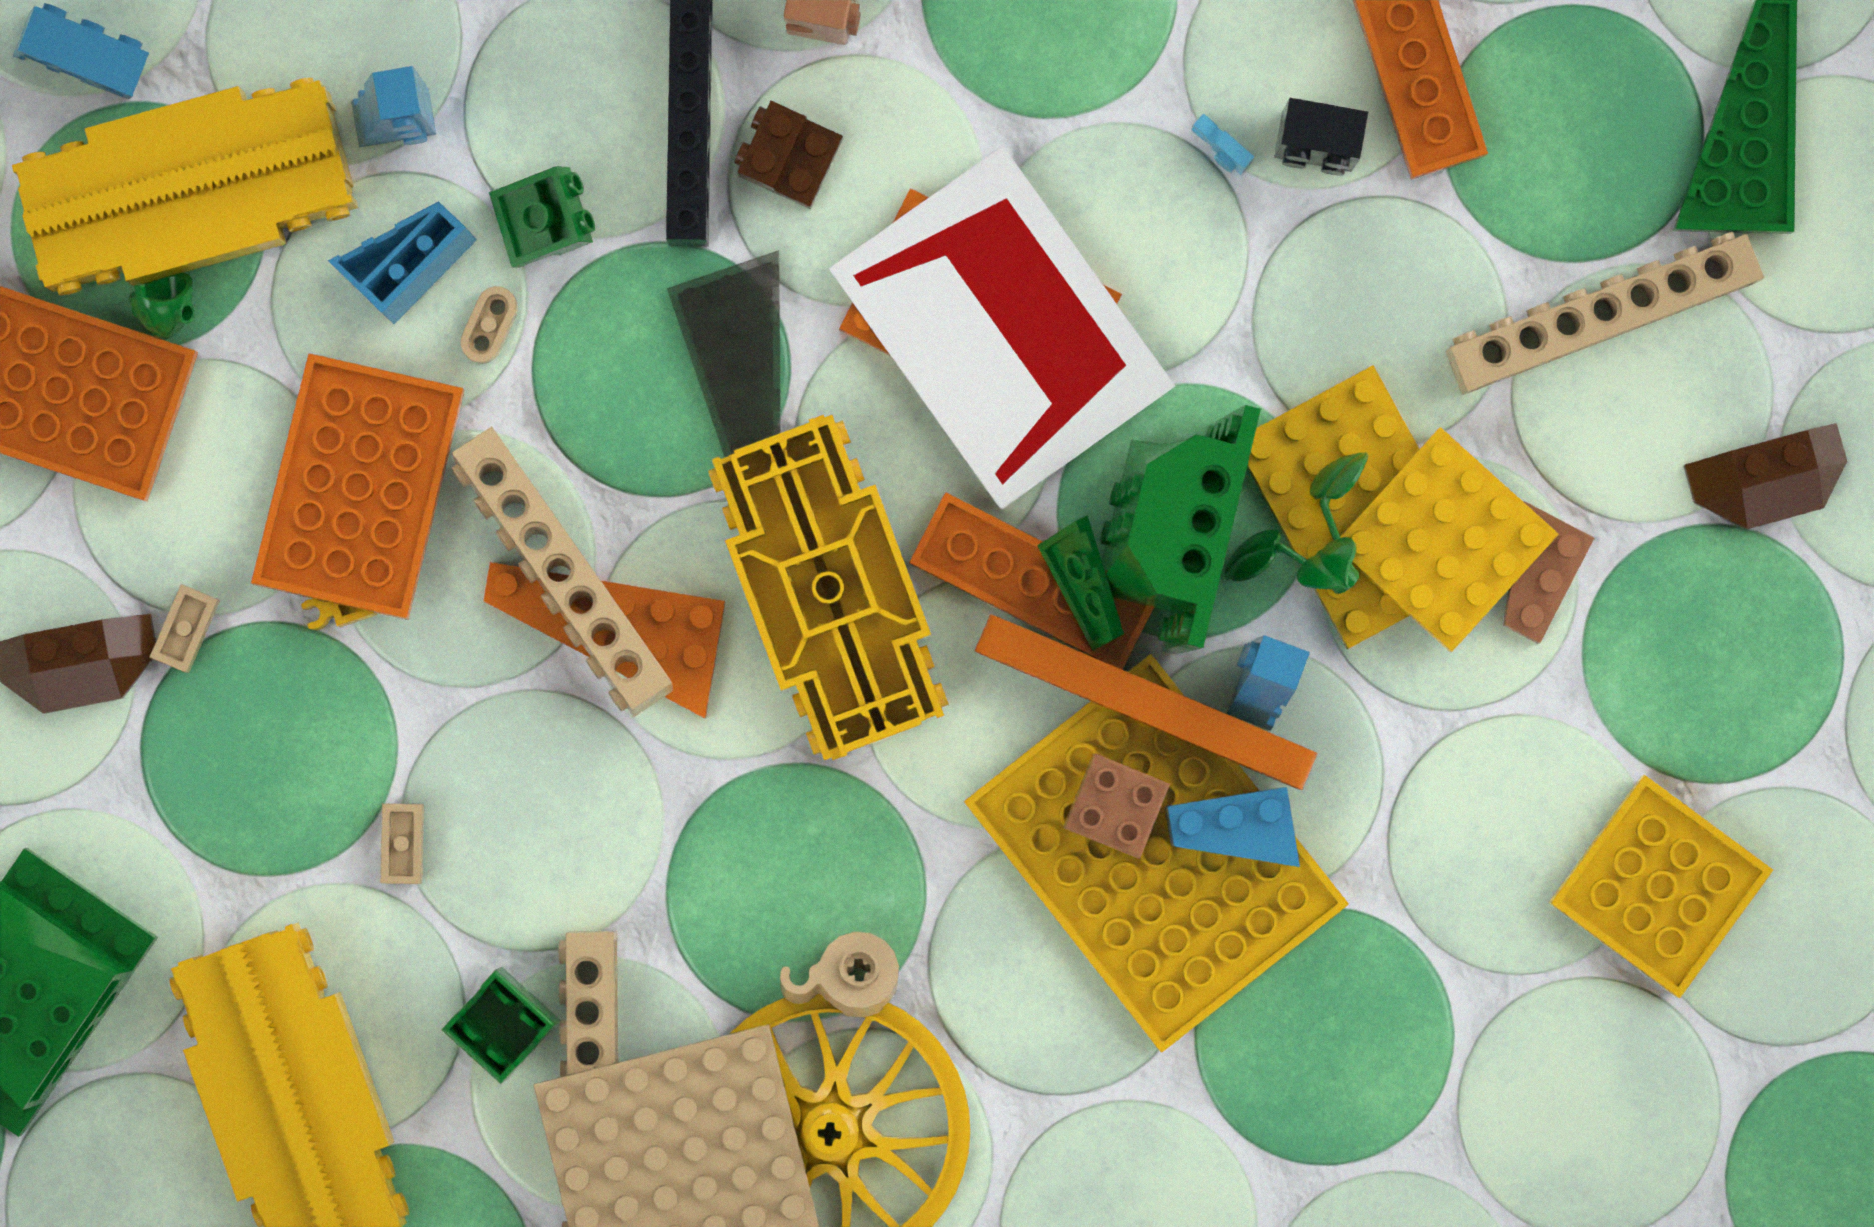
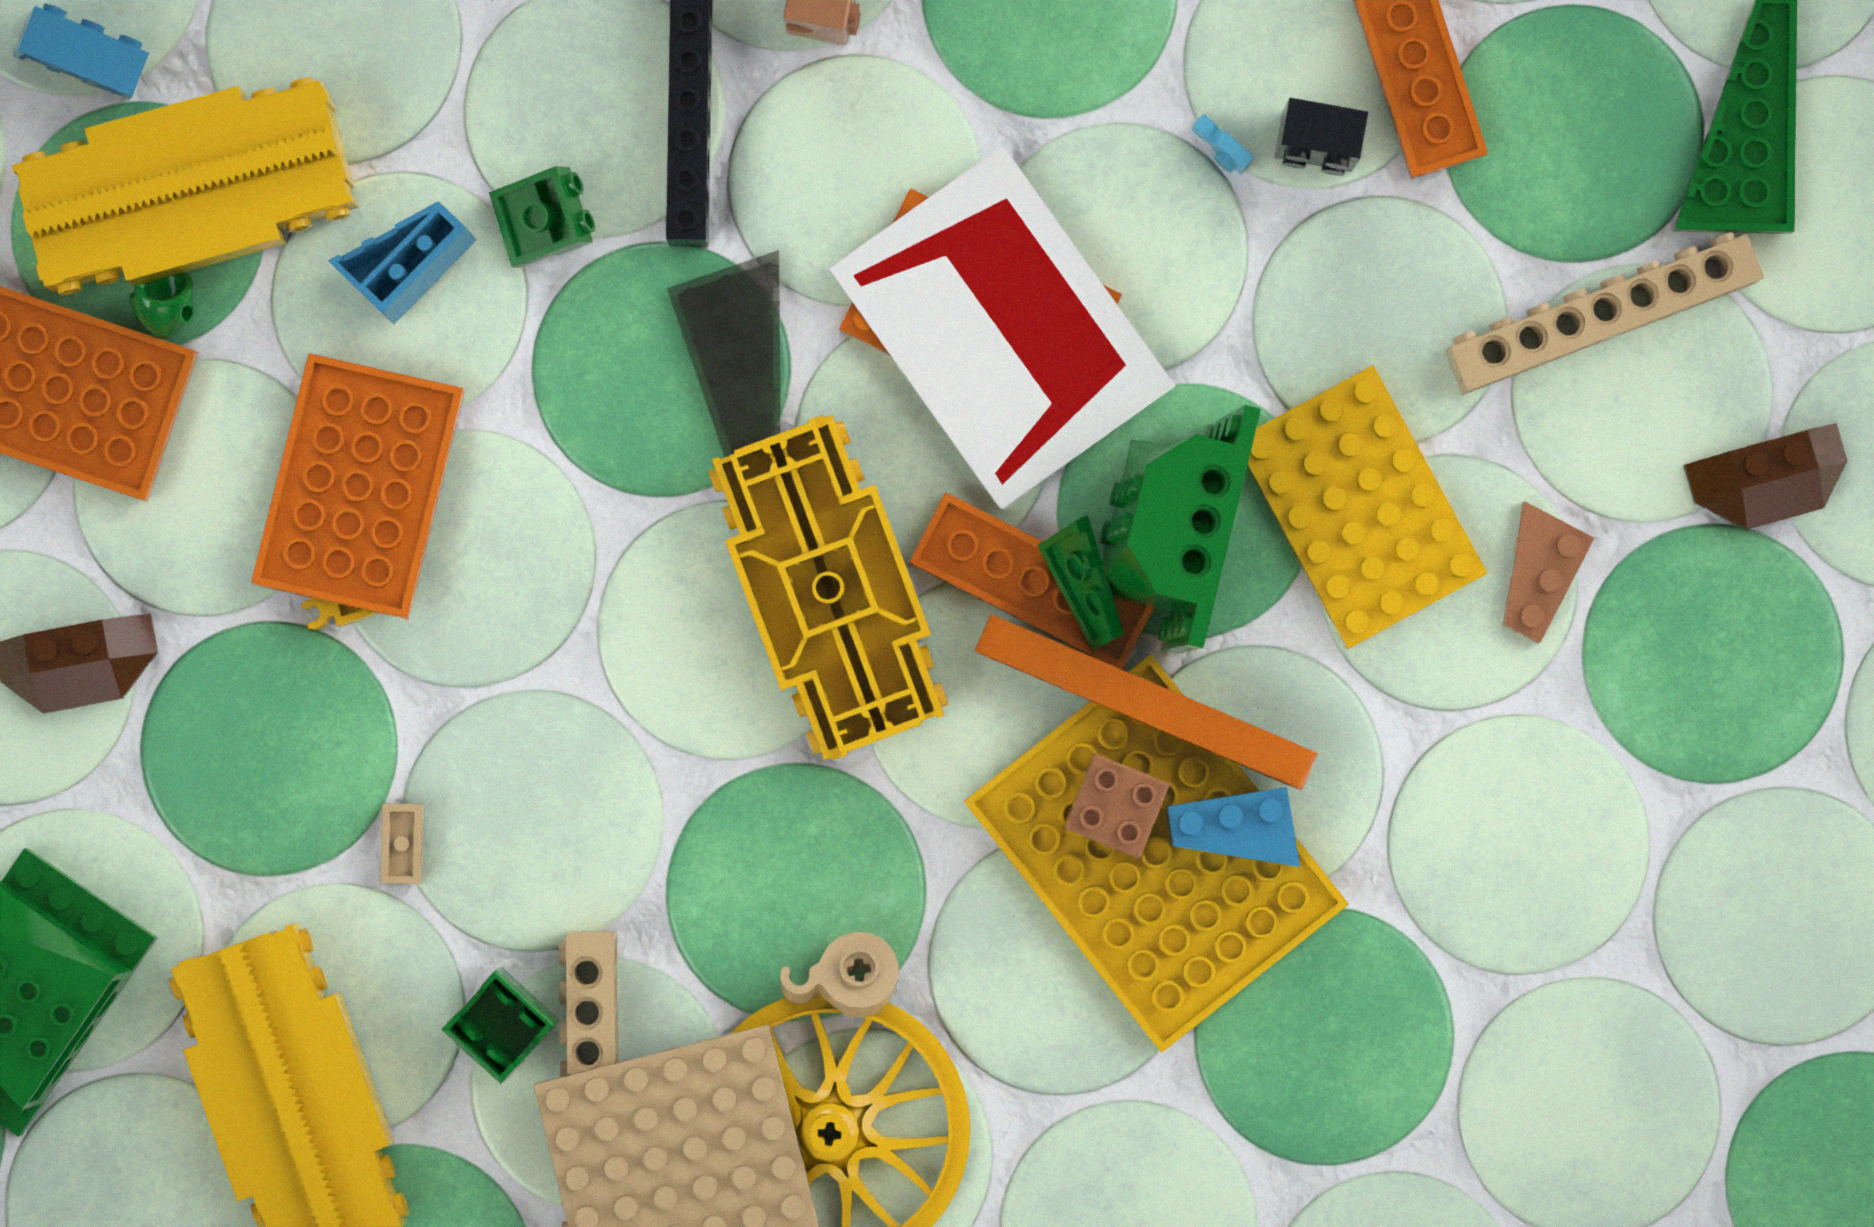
(184, 628): tan plate -> none
(393, 108): dark azure wedge -> none
(486, 324): tan plate -> none
(489, 454): tan brick -> none
(674, 626): orange wing -> none
(788, 154): reddish brown plate -> none
(1267, 680): dark azure wedge -> none
(1331, 565): green plant -> none
(1446, 539): yellow plate -> none
(1661, 886): yellow plate -> none

